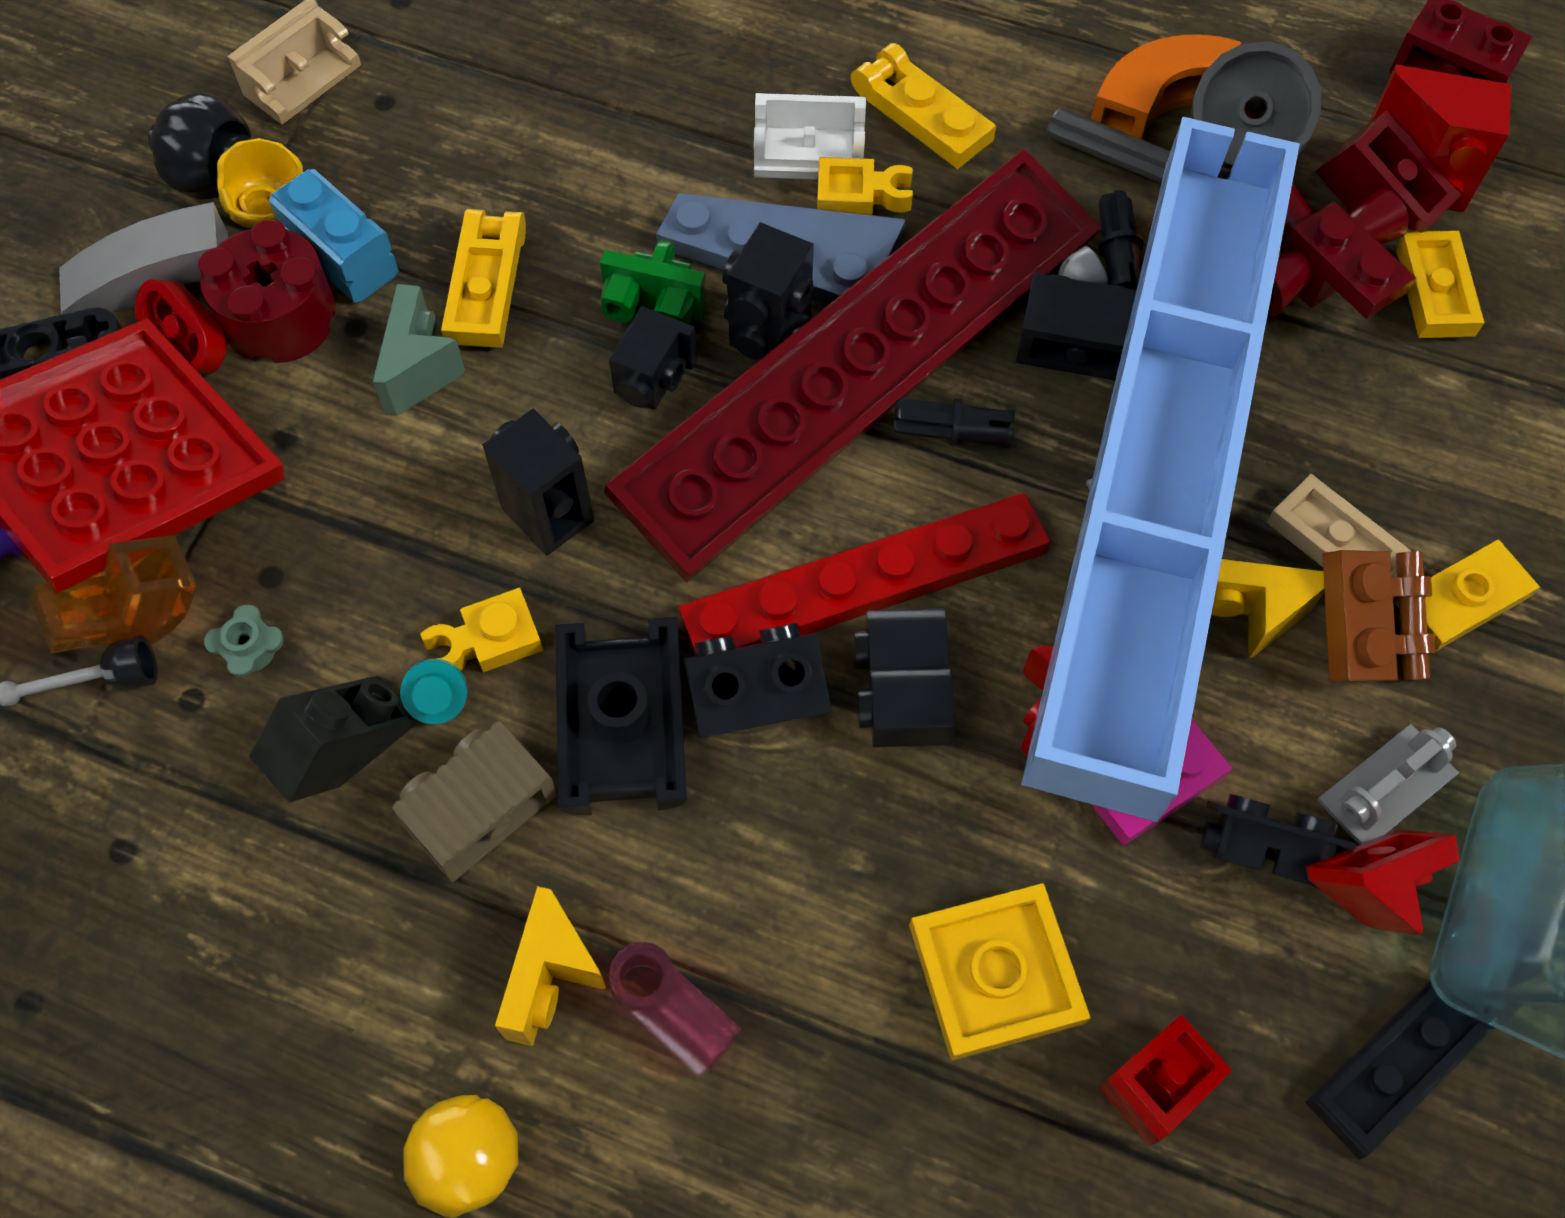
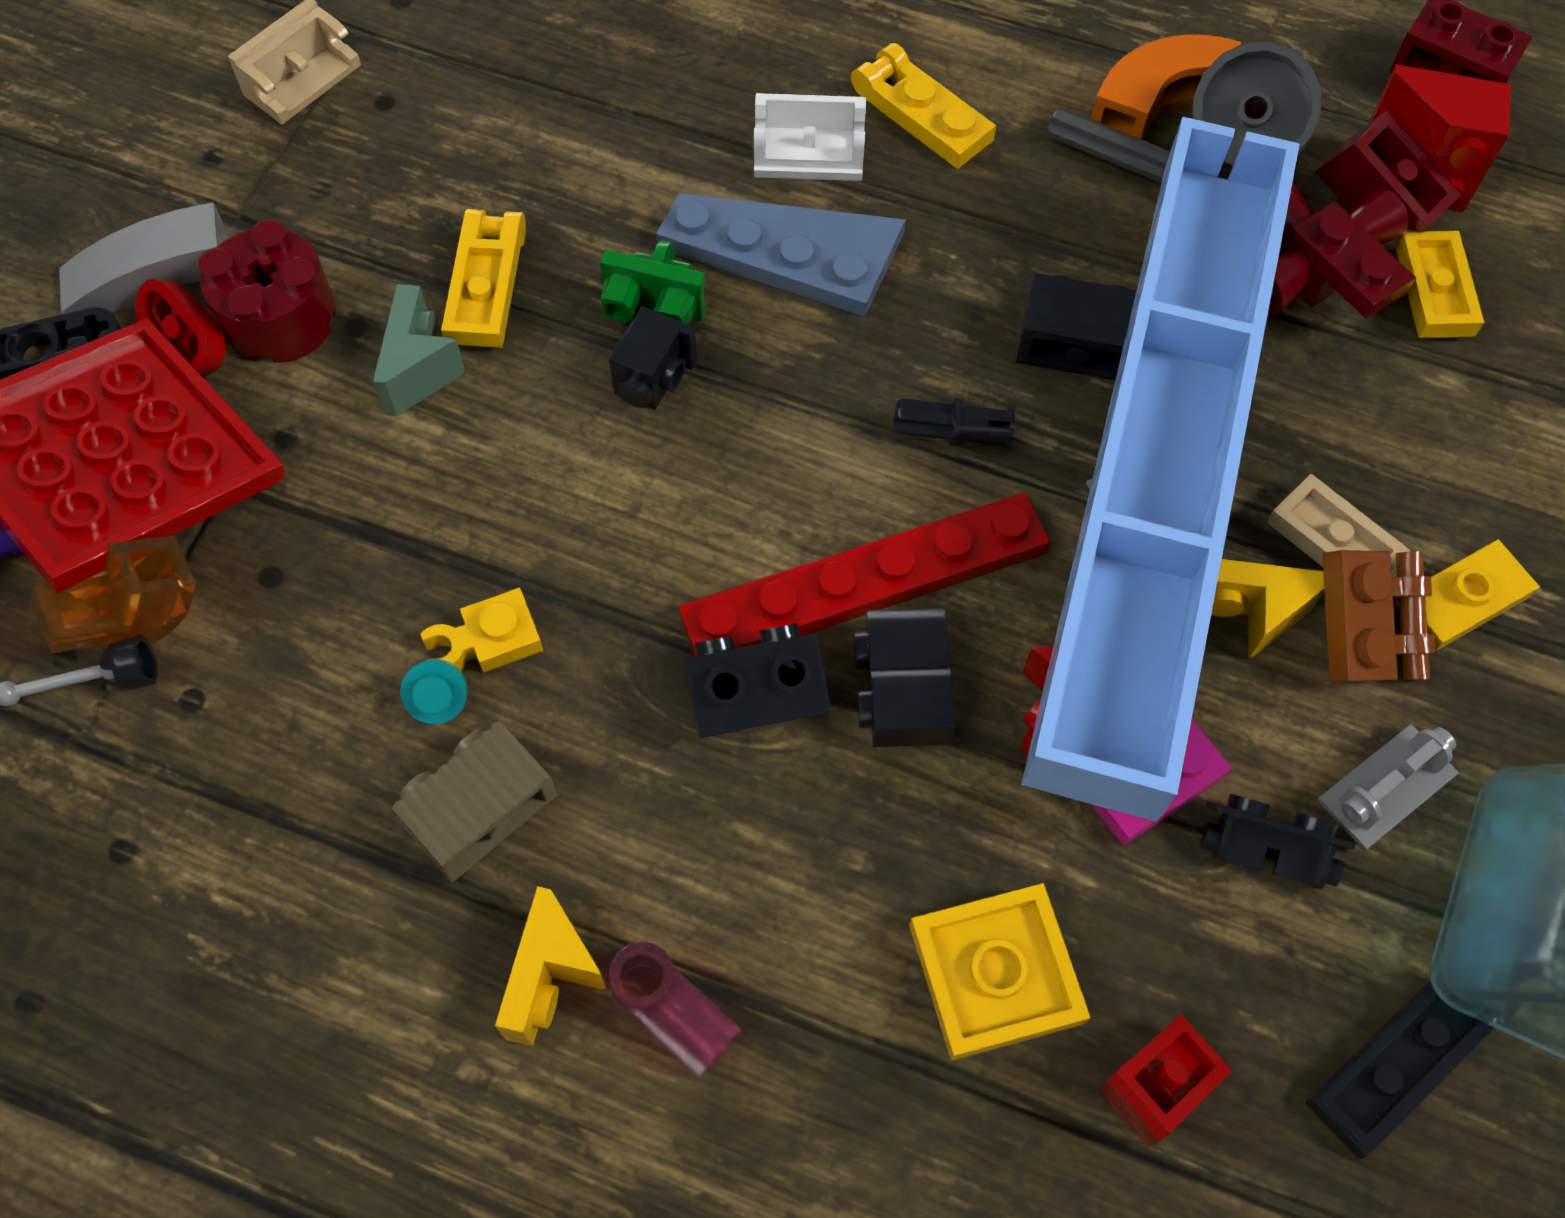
(191, 139): black plant -> none
(249, 177): yellow hair -> none
(253, 654): sand green plate -> none
(329, 735): pearl dark grey slope -> none
(347, 243): dark azure brick -> none
(460, 1155): yellow hair -> none
(540, 479): black brick -> none
(627, 754): black piece -> none
(768, 290): black brick -> none
(848, 366): dark red plate -> none
(854, 186): yellow plate -> none
(1084, 266): light grey hinge -> none
(1120, 240): black axle -> none
(1381, 877): red slope -> none

